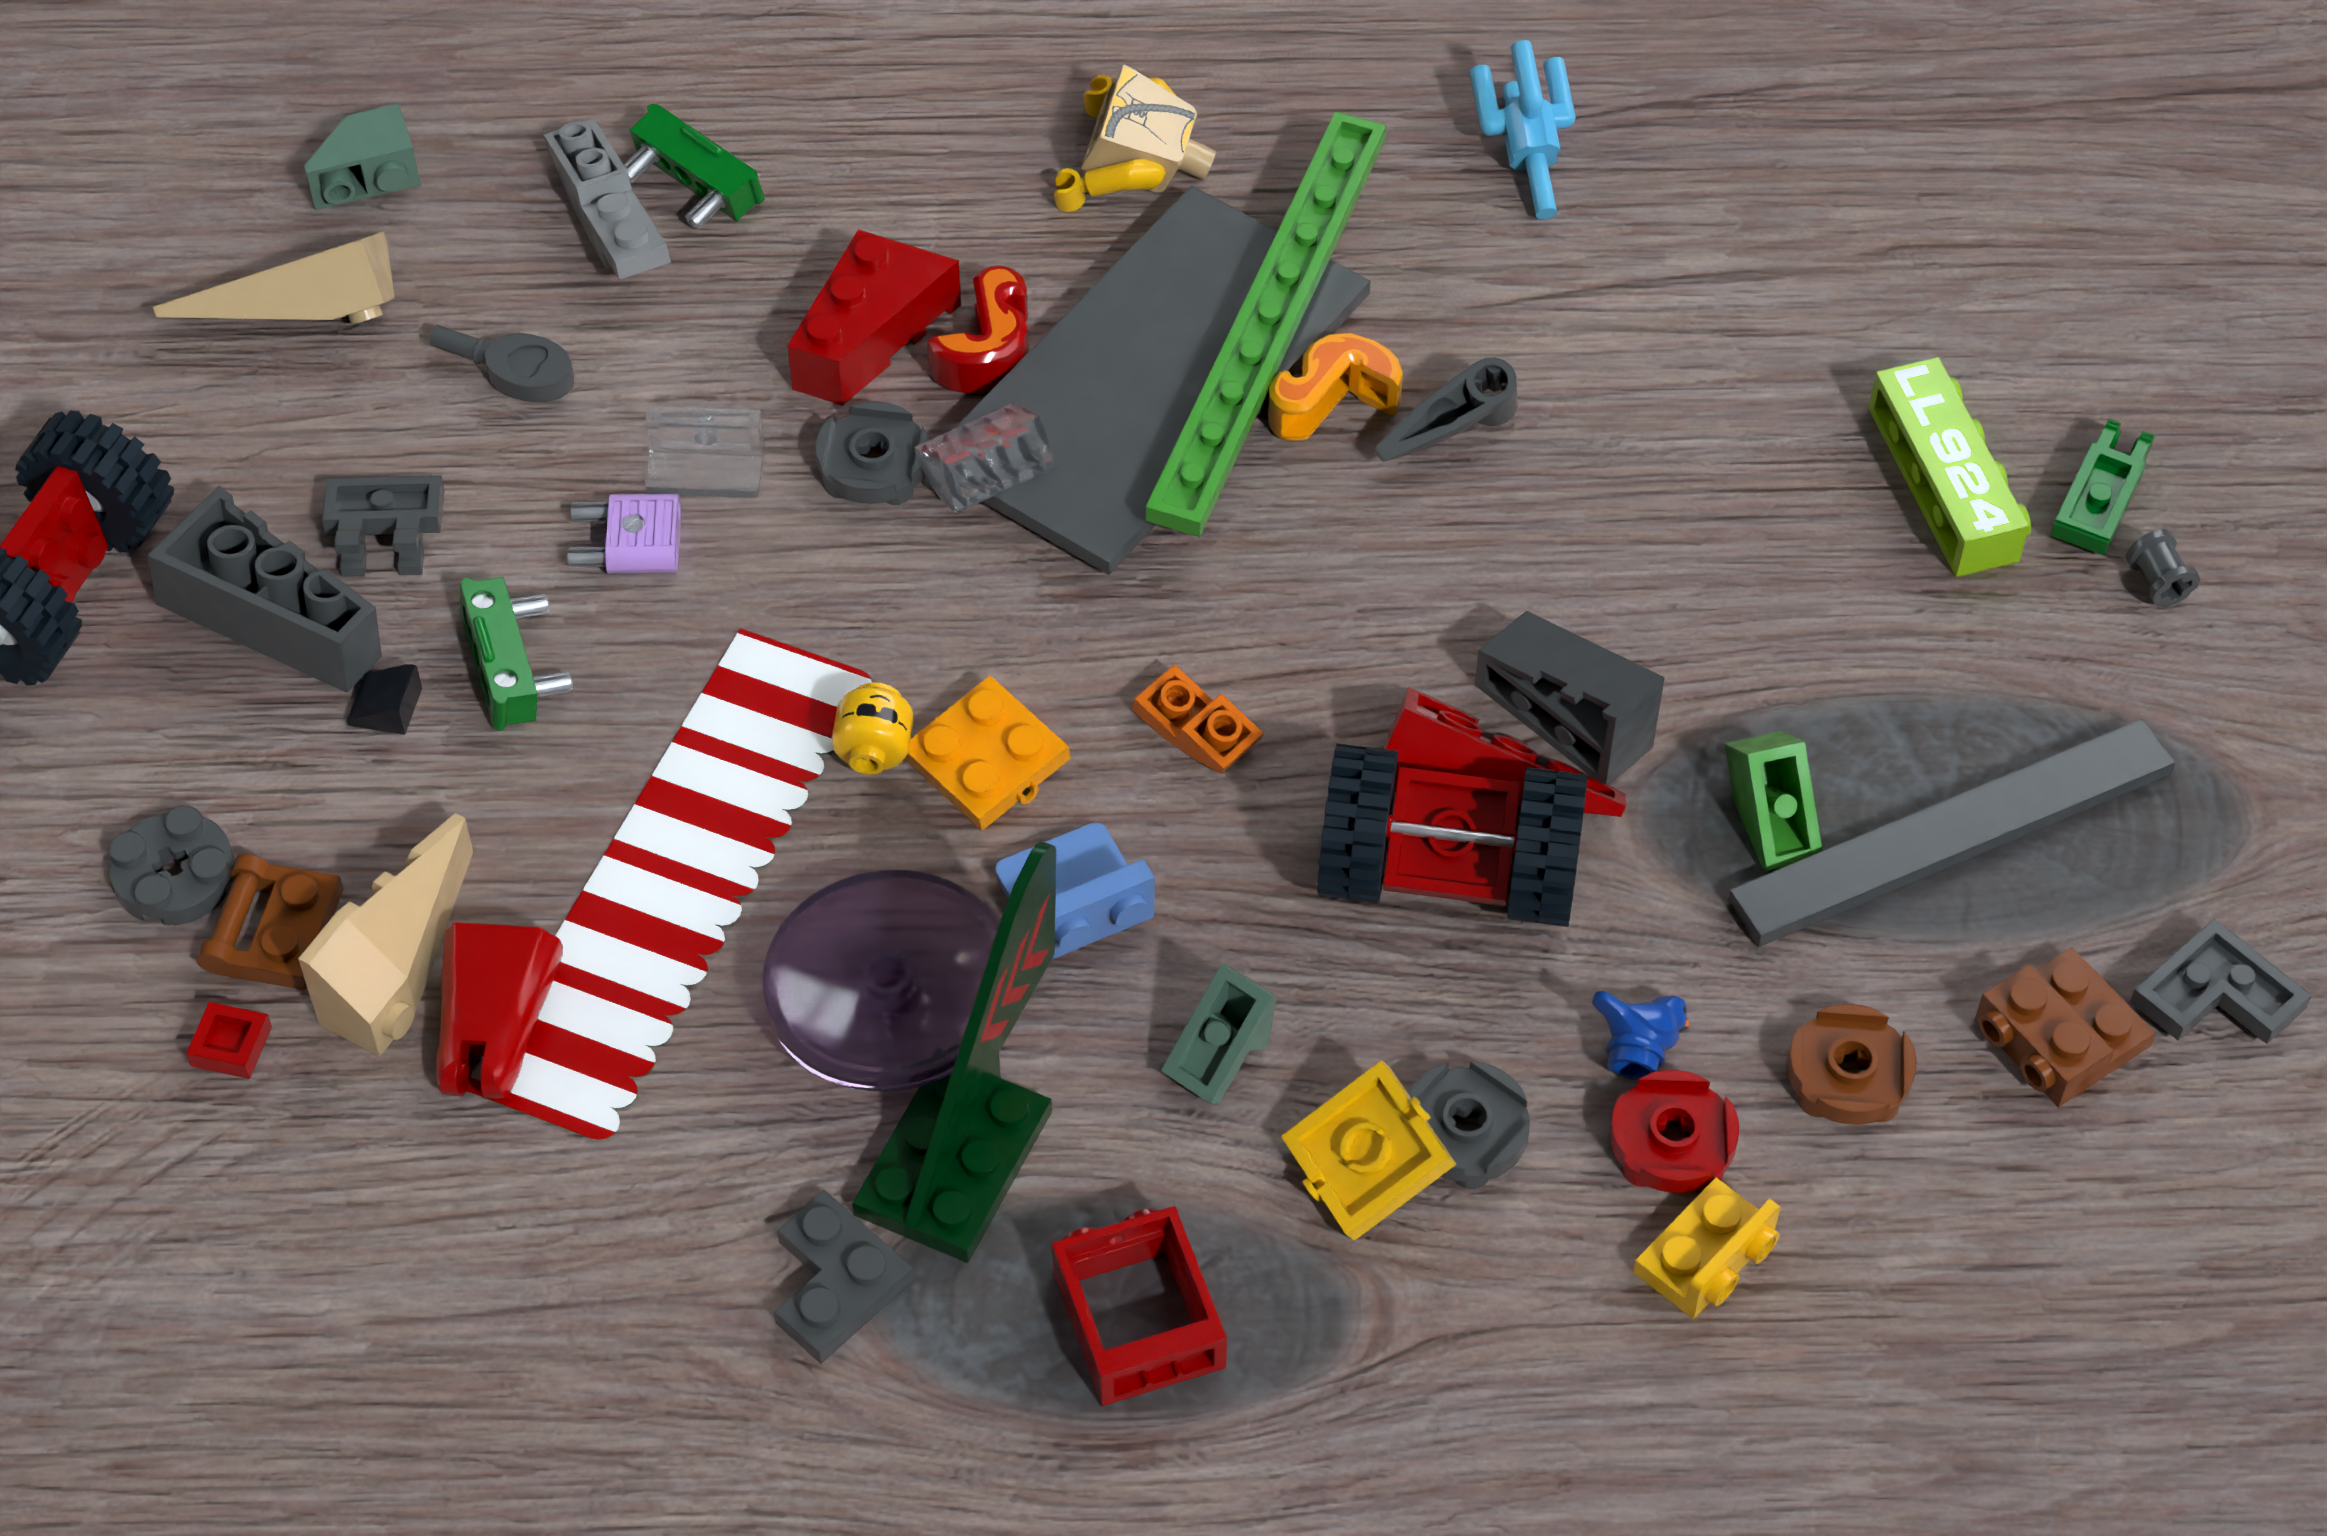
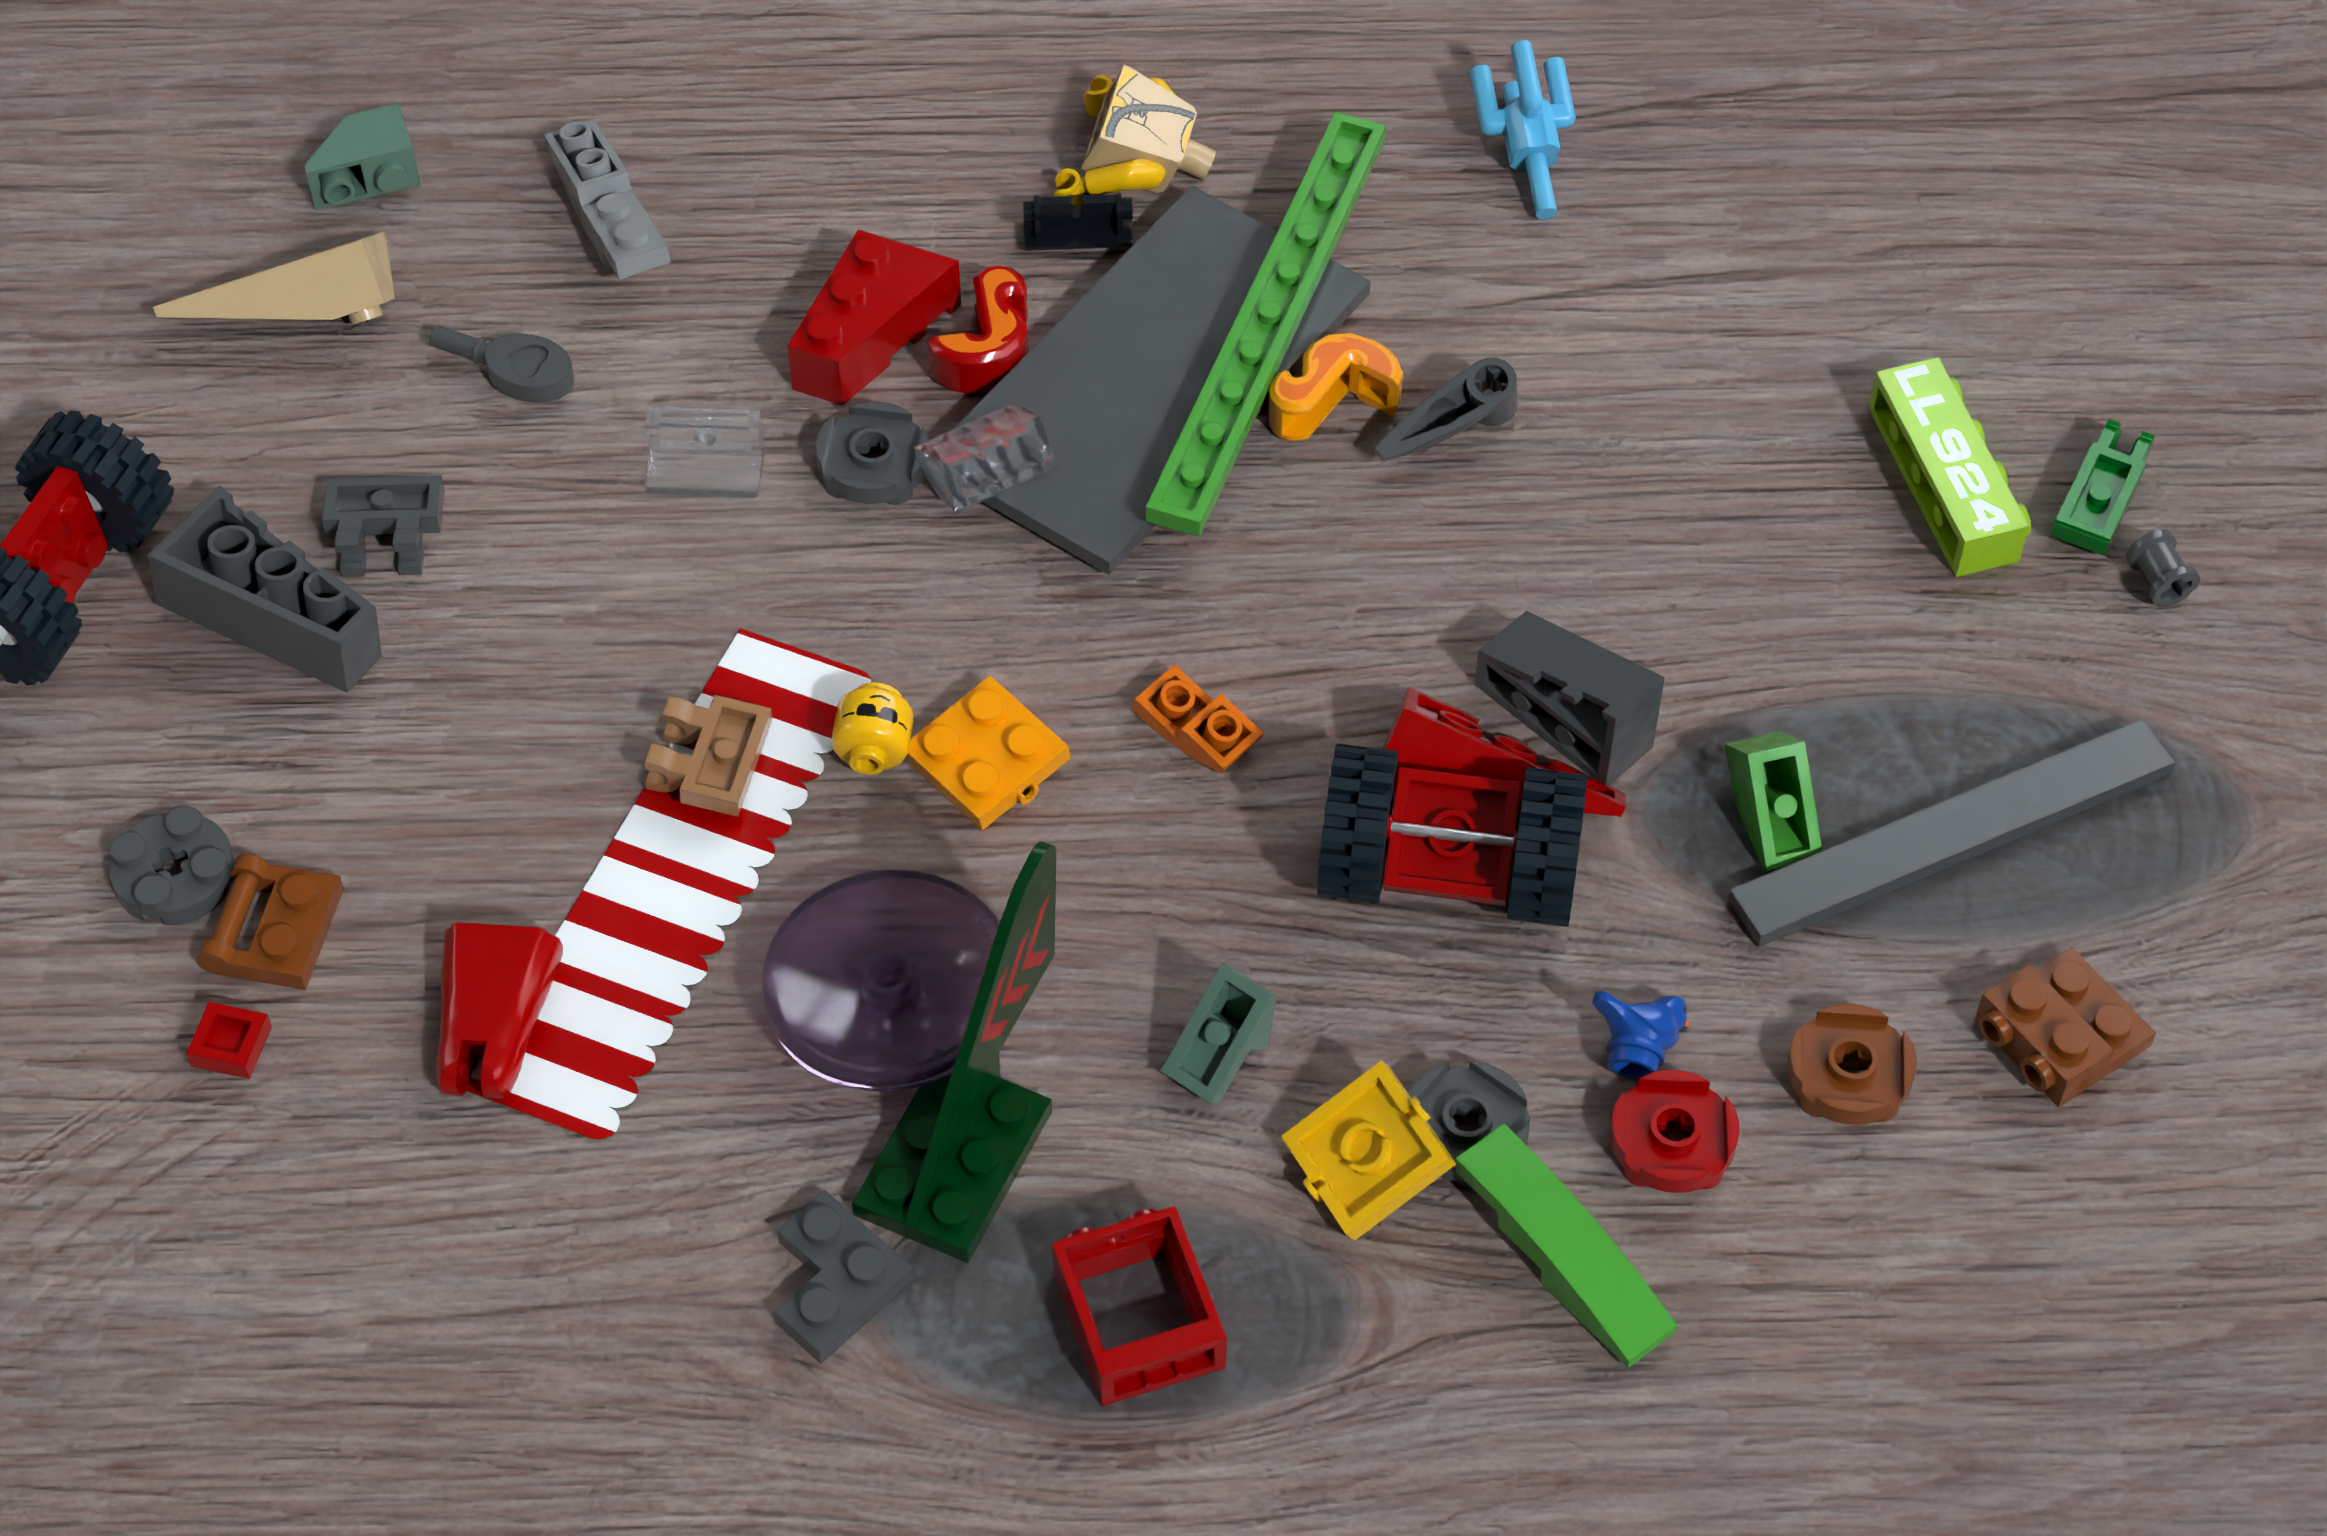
(377, 956): tan wedge -> none
(386, 699): black slope -> none
(500, 653): green piece -> none
(639, 533): lavender piece -> none
(695, 163): green piece -> none
(724, 757): none -> medium nougat plate
(1059, 225): none -> black hinge
(1093, 887): medium blue bracket -> none
(1567, 1244): none -> bright green slope
(1707, 1247): yellow bracket -> none
(2222, 972): dark grey plate -> none

